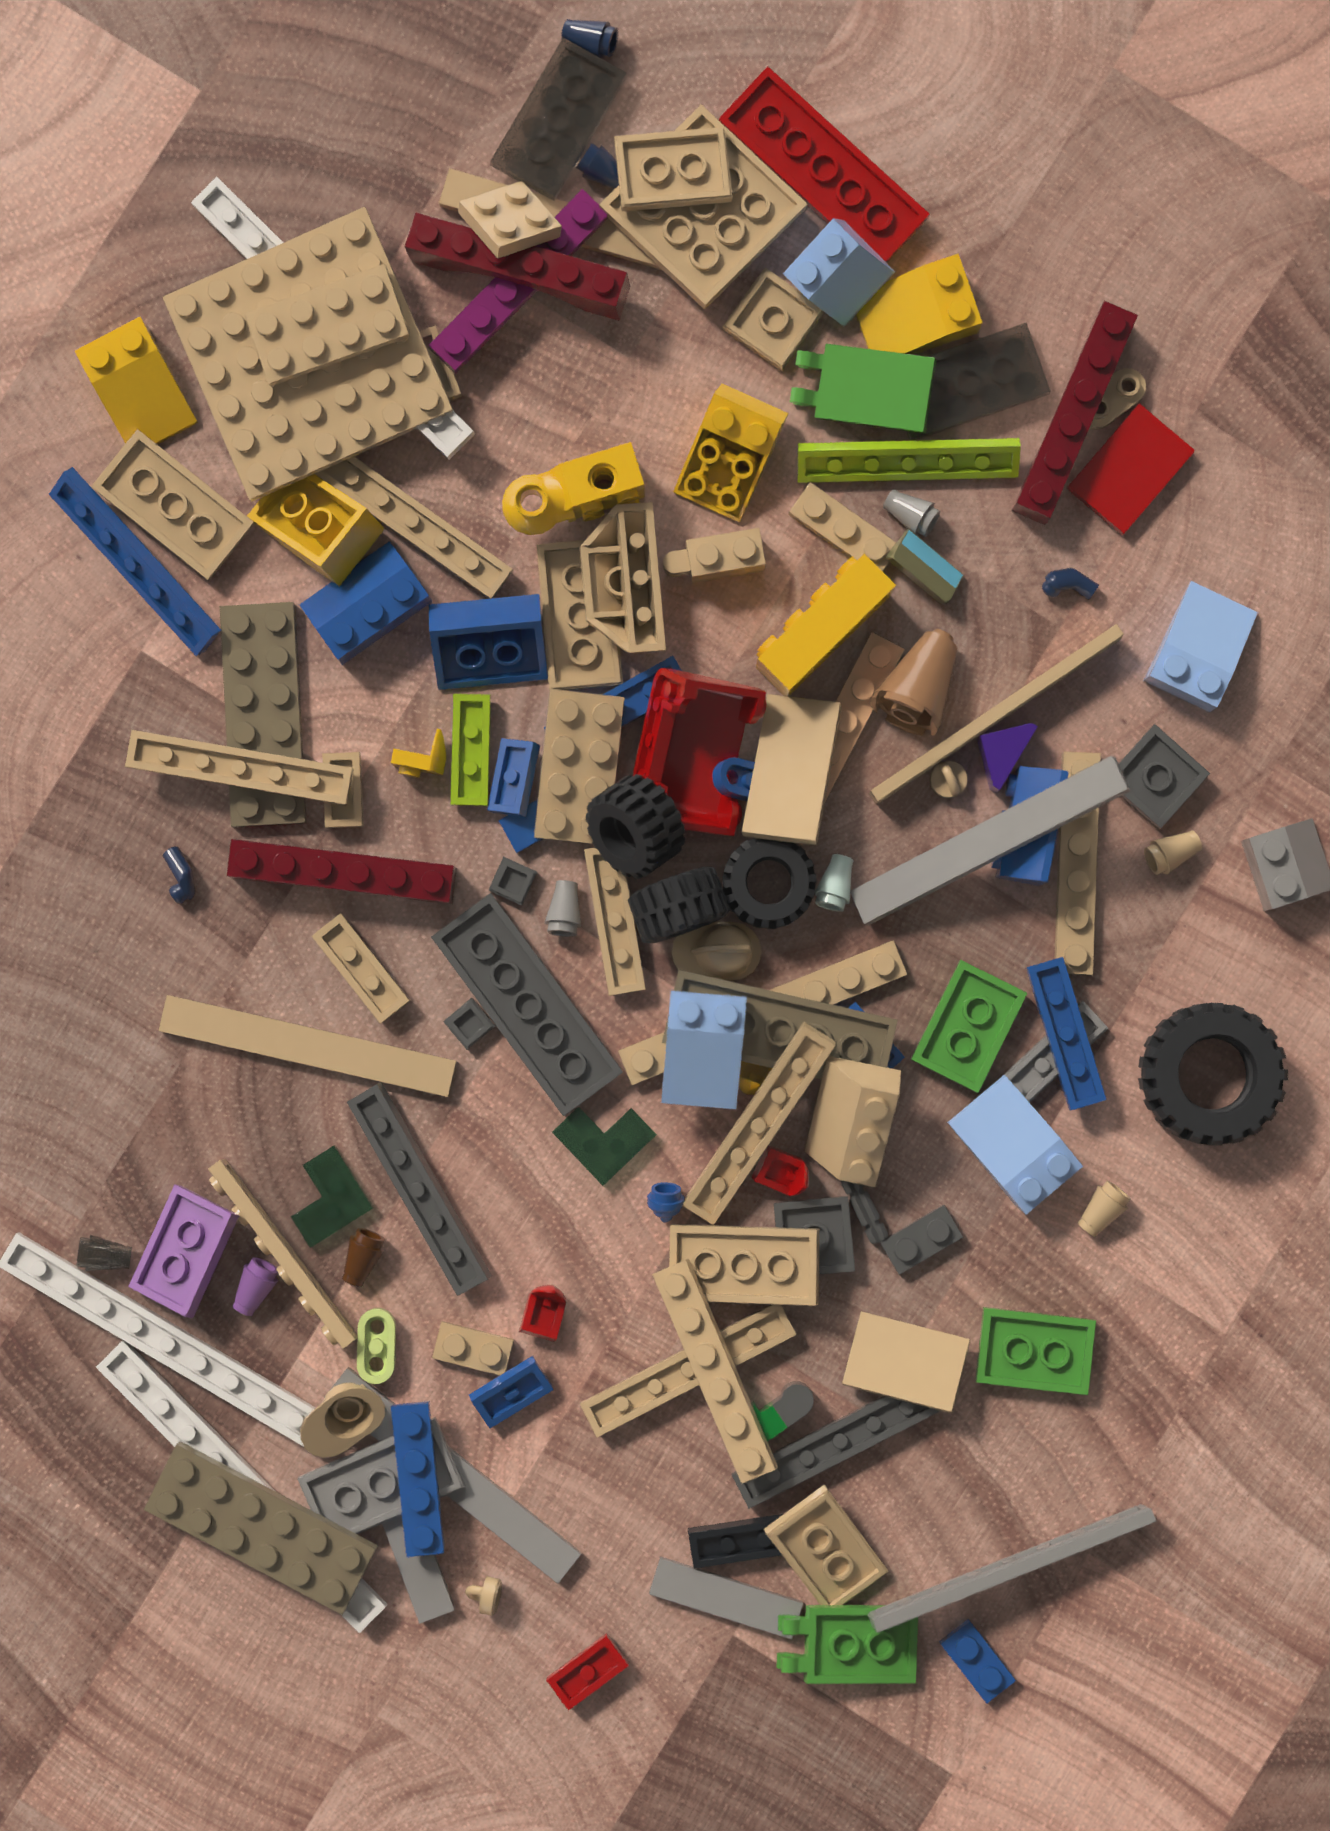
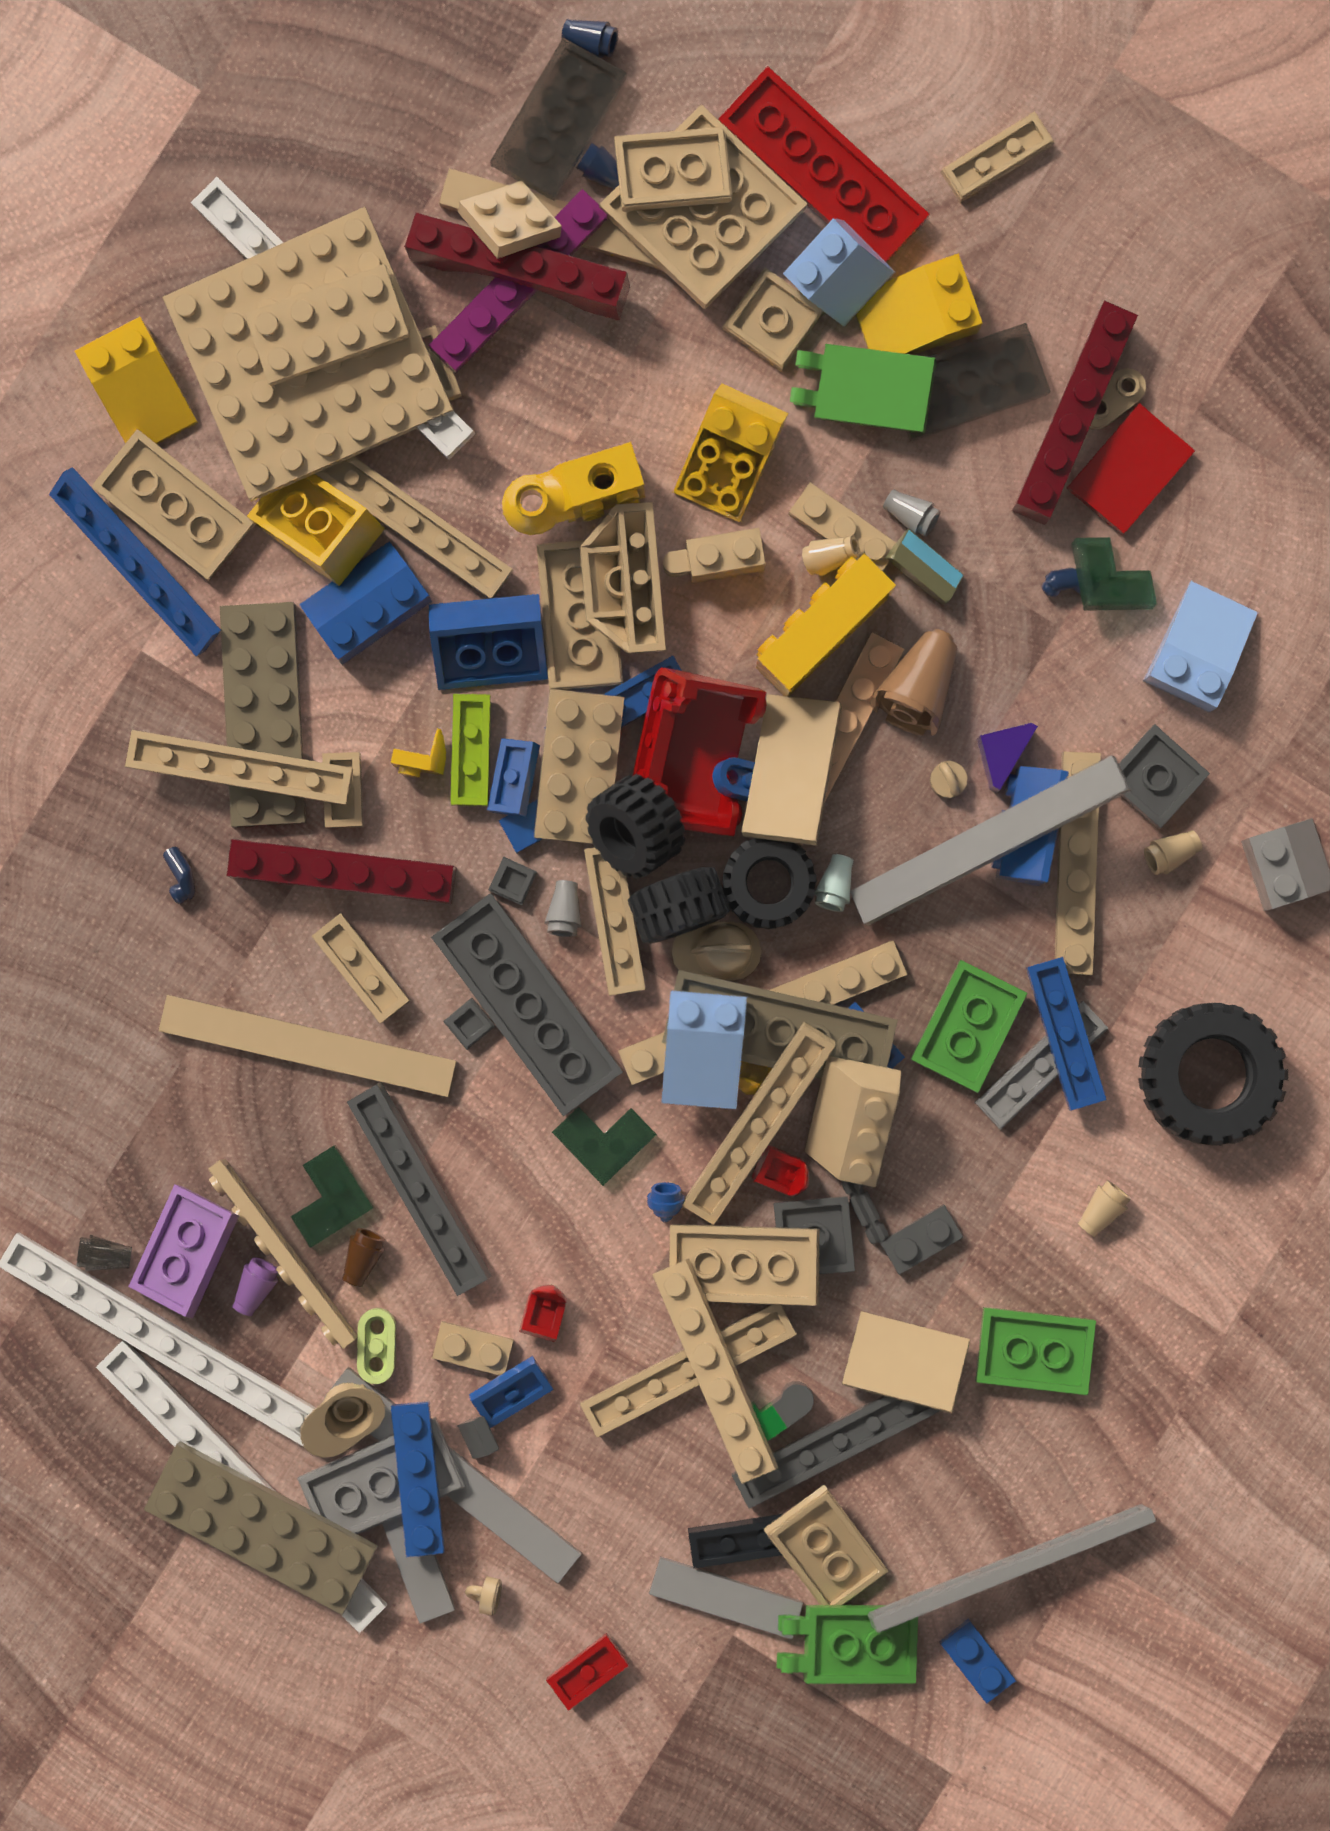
(478, 1437): none -> dark grey tile
(829, 554): none -> tan cone
(908, 460): lime plate -> none
(996, 714): tan tile -> none
(997, 157): none -> tan tile
(1015, 1144): light blue slope -> none
(1104, 586): none -> clear green tile

